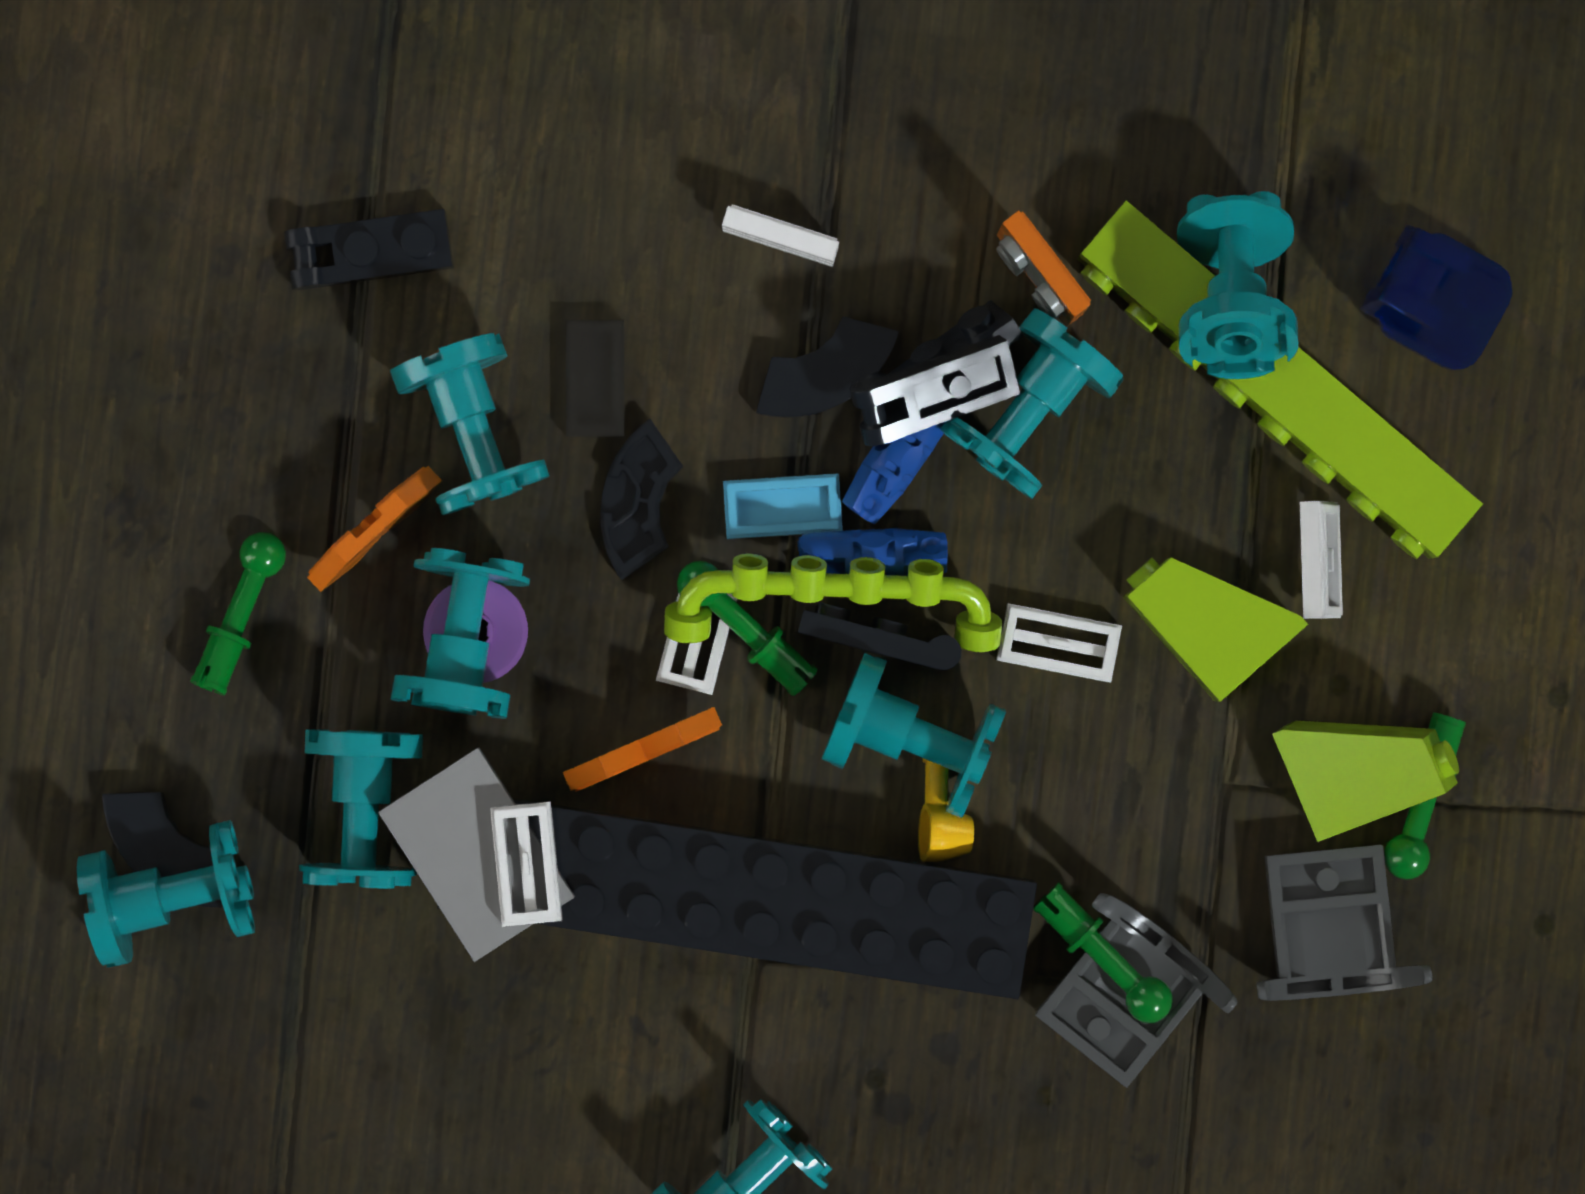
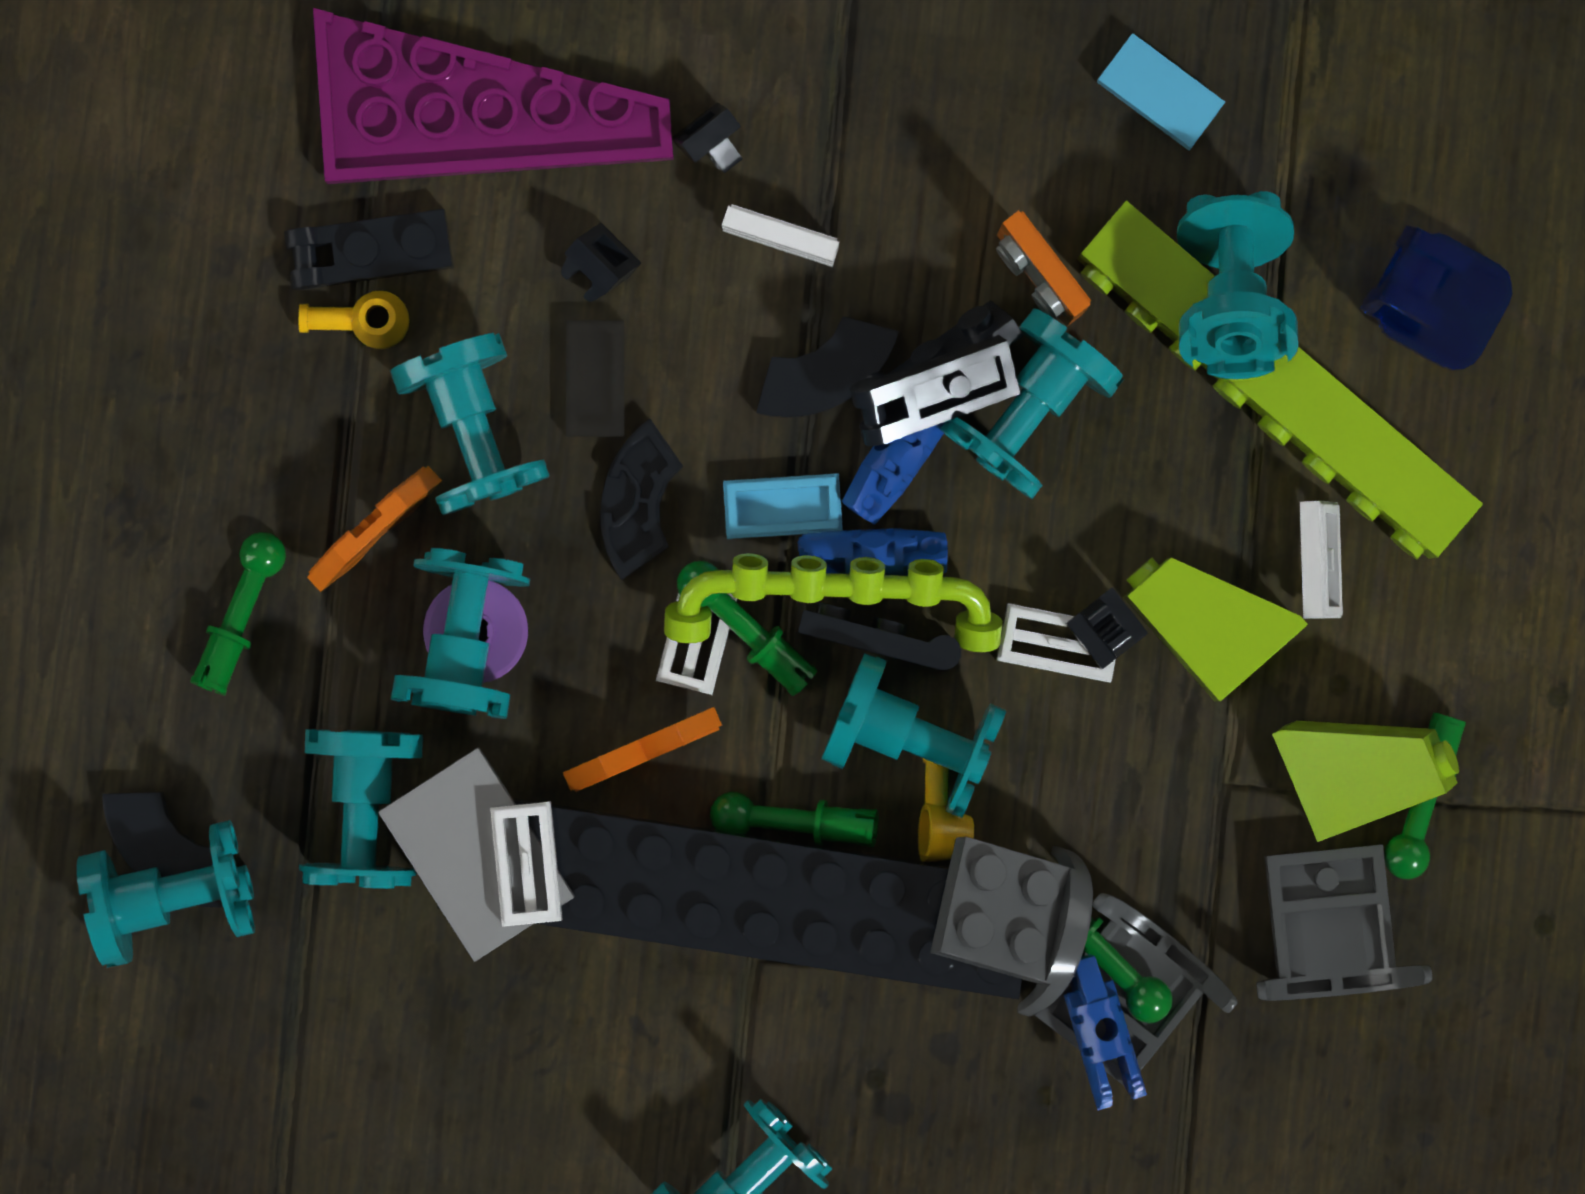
(356, 319): none -> yellow bar
(443, 109): none -> magenta wing
(601, 260): none -> black tile
(709, 137): none -> black tile
(737, 814): none -> green pin
(1016, 916): none -> dark grey piece
(1087, 1005): none -> blue hinge
(1106, 628): none -> black tile
(1160, 91): none -> medium azure tile

